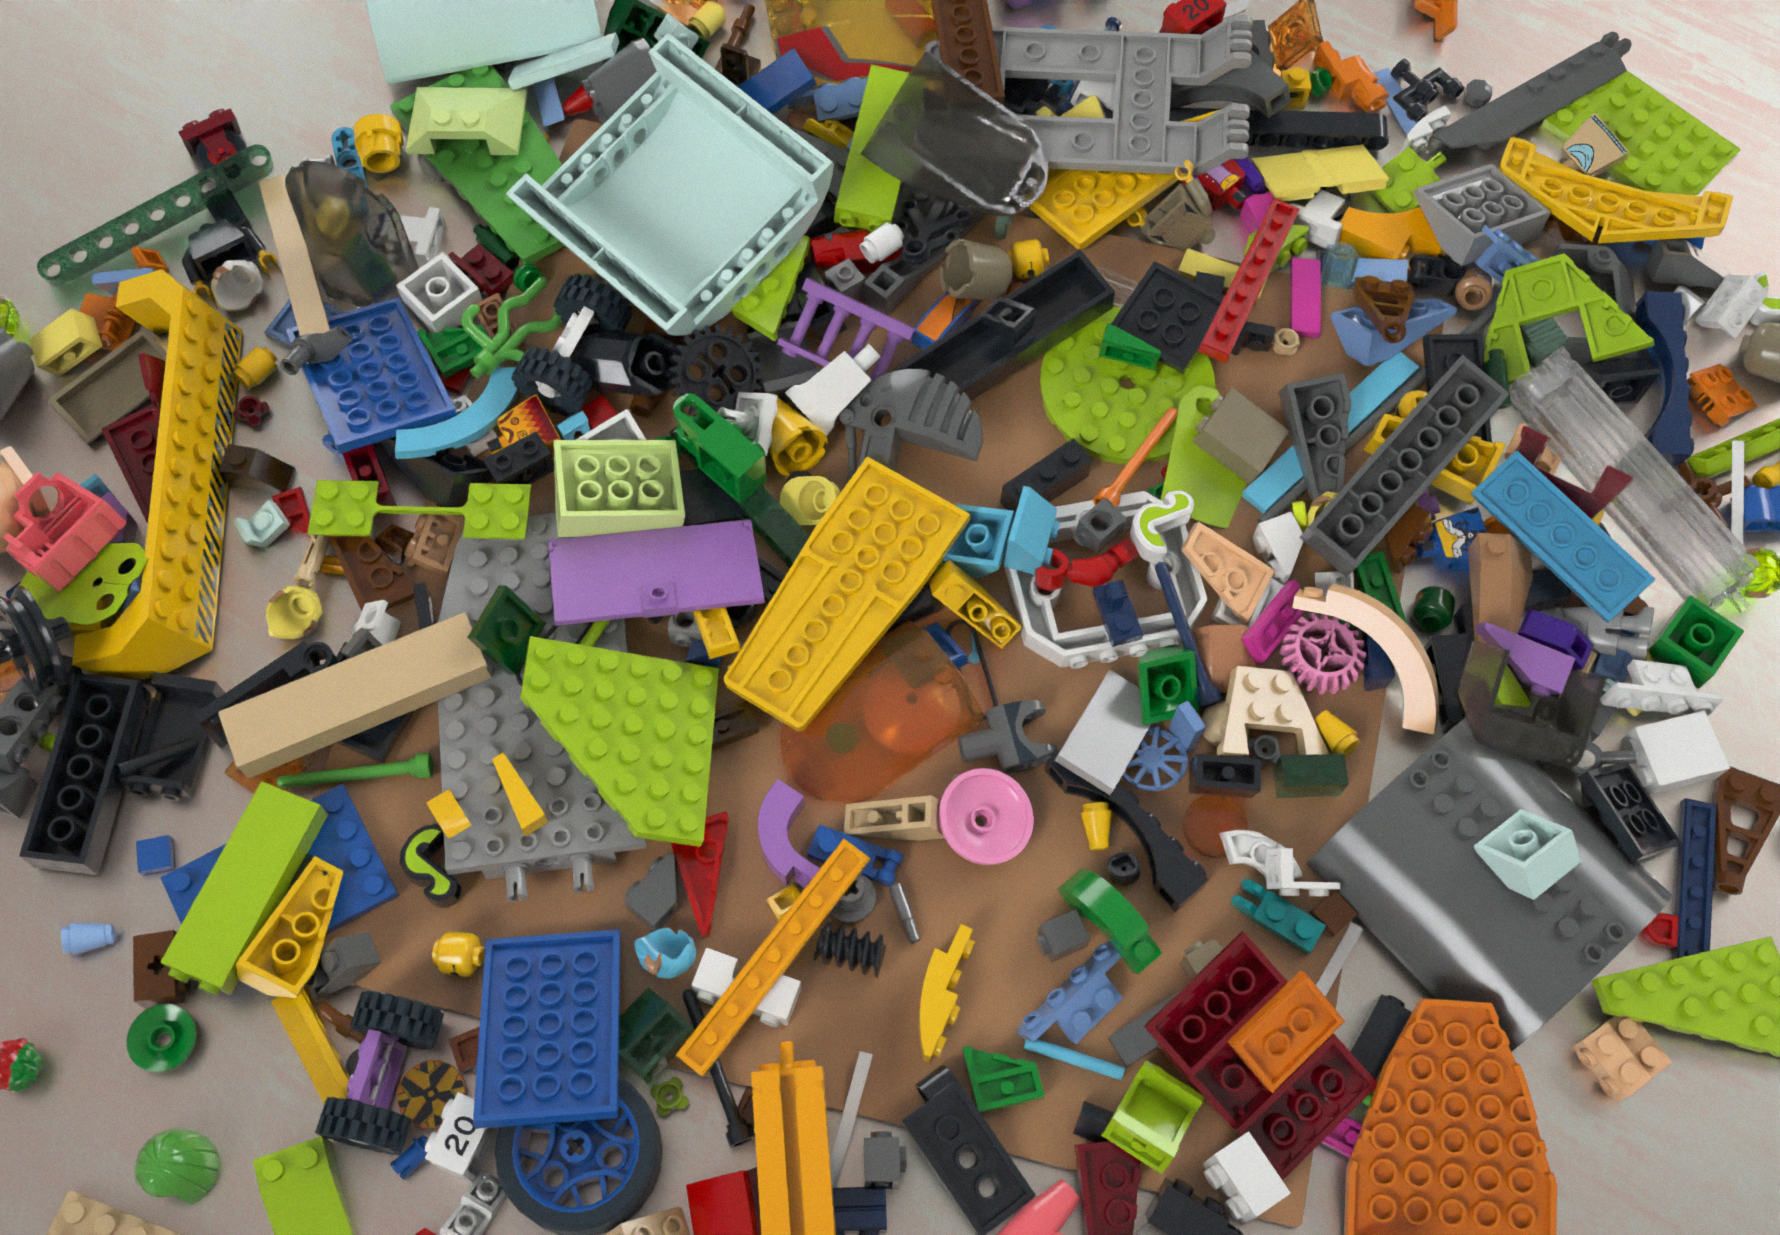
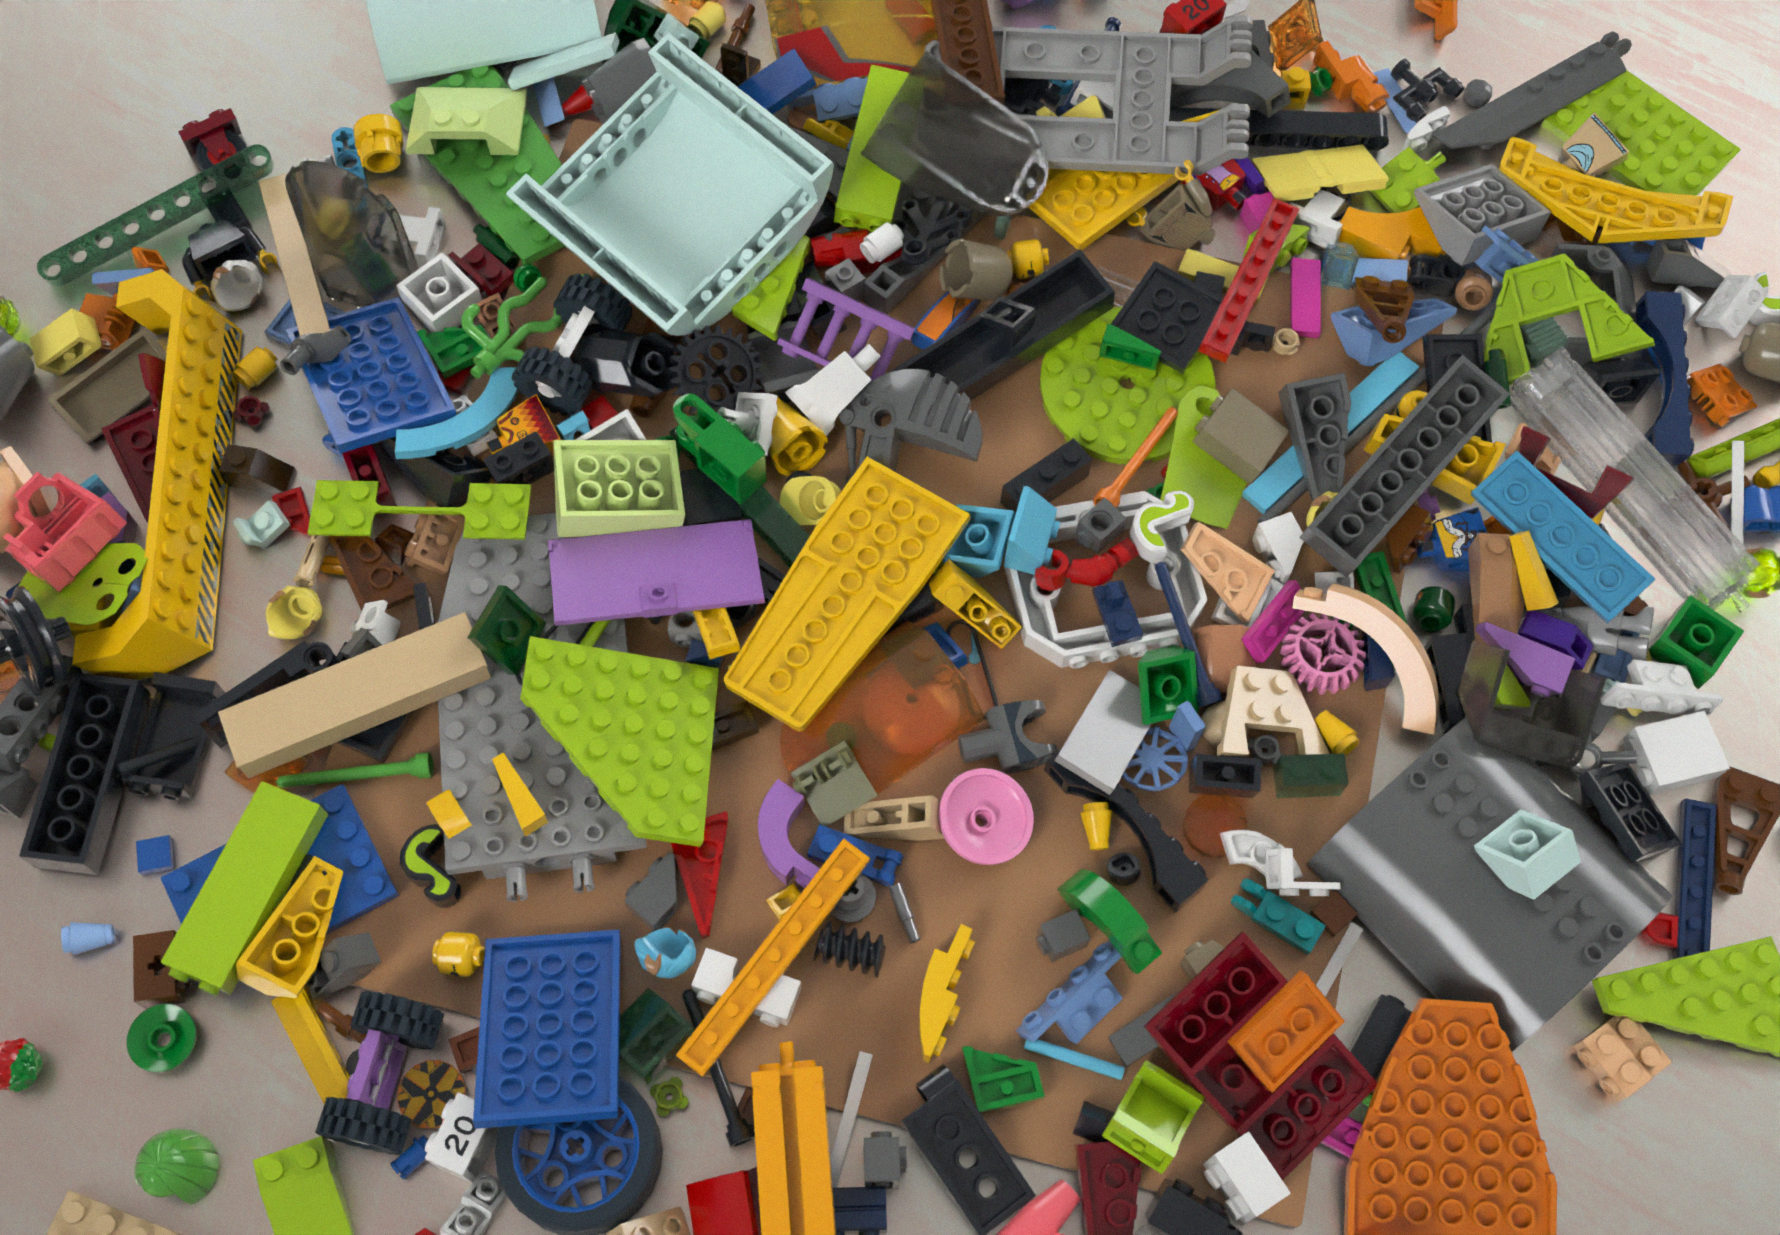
(833, 784): none -> olive hinge
(1299, 514): neon yellow tile -> none
(1531, 572): none -> yellow piece

